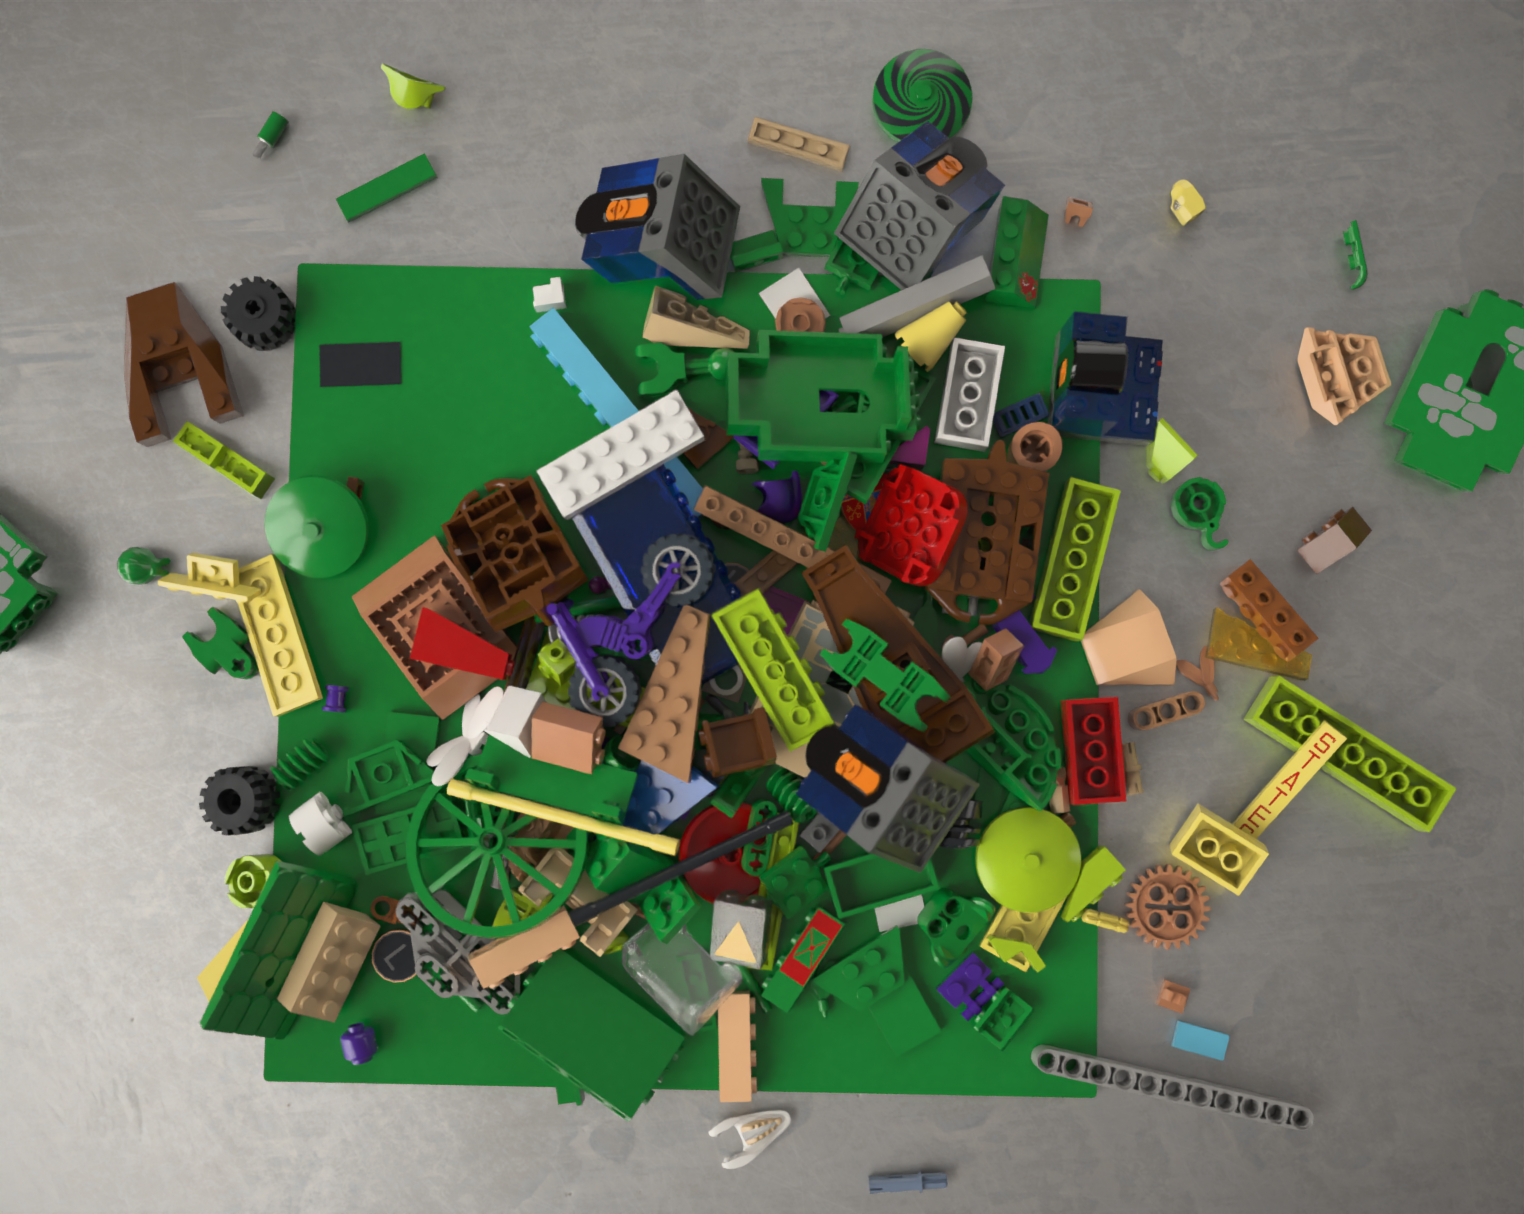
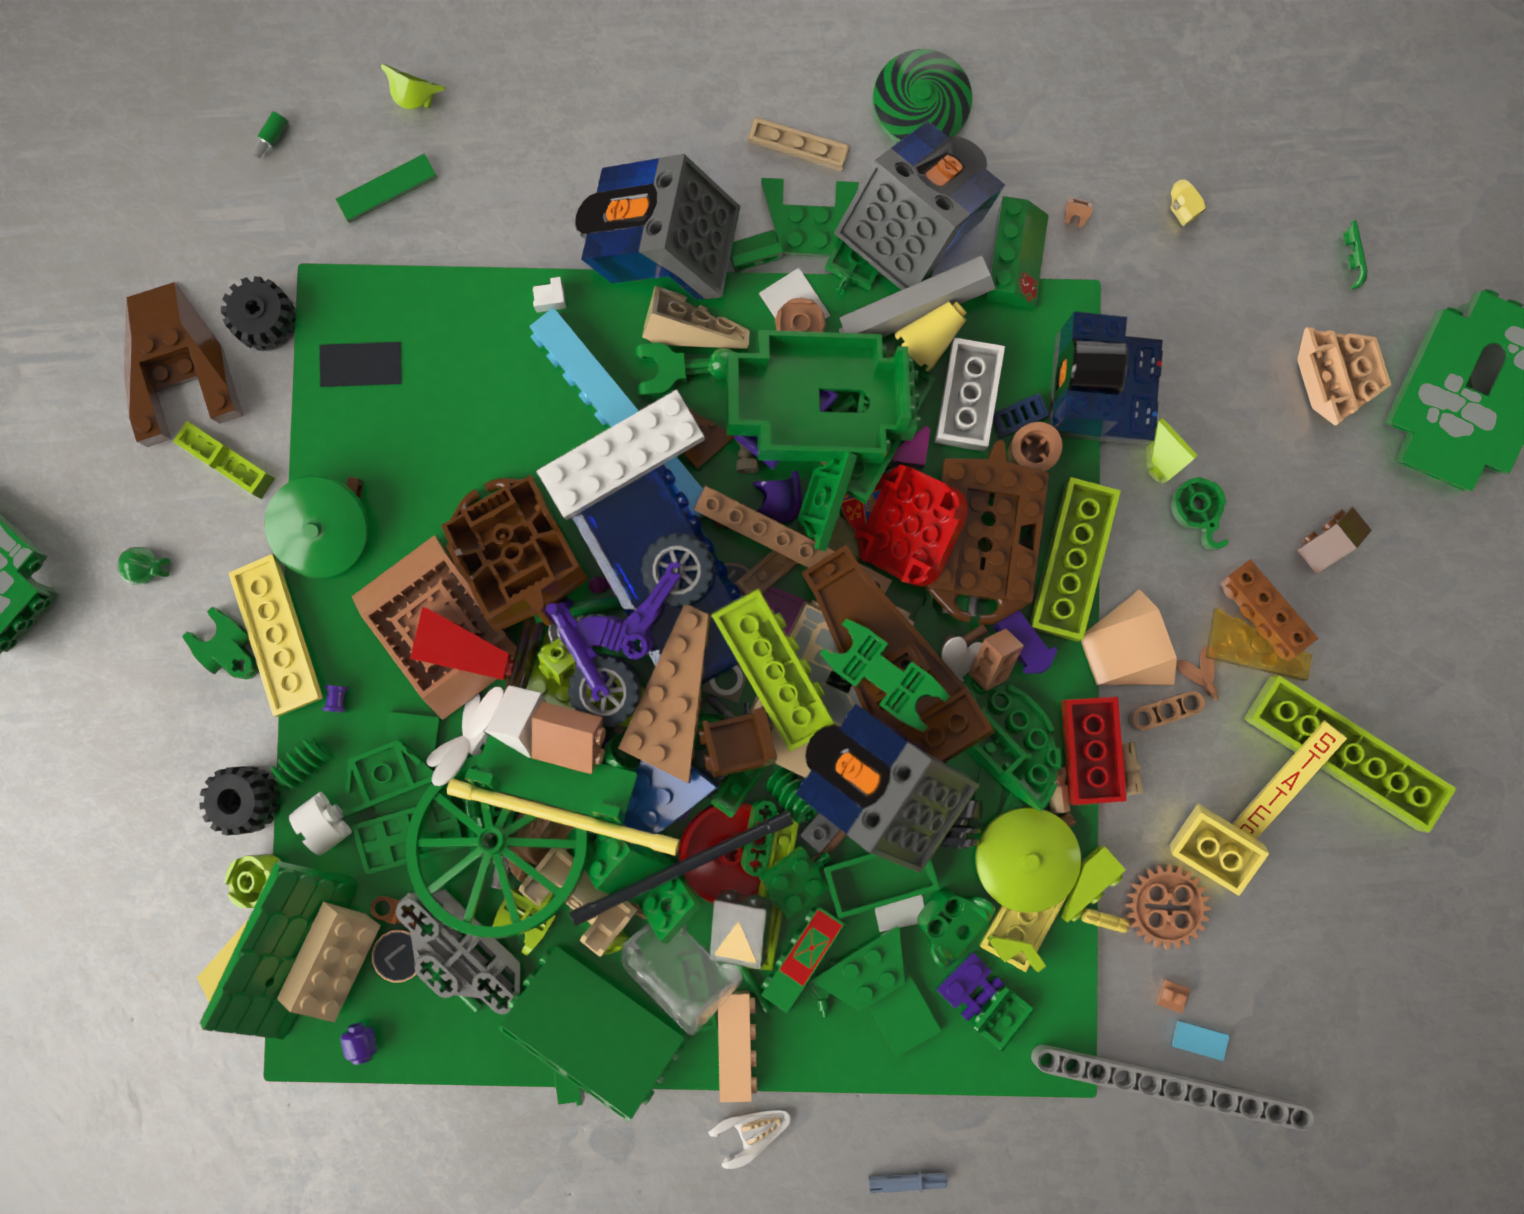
(211, 576): light yellow bracket -> none
(516, 952): light nougat brick -> none

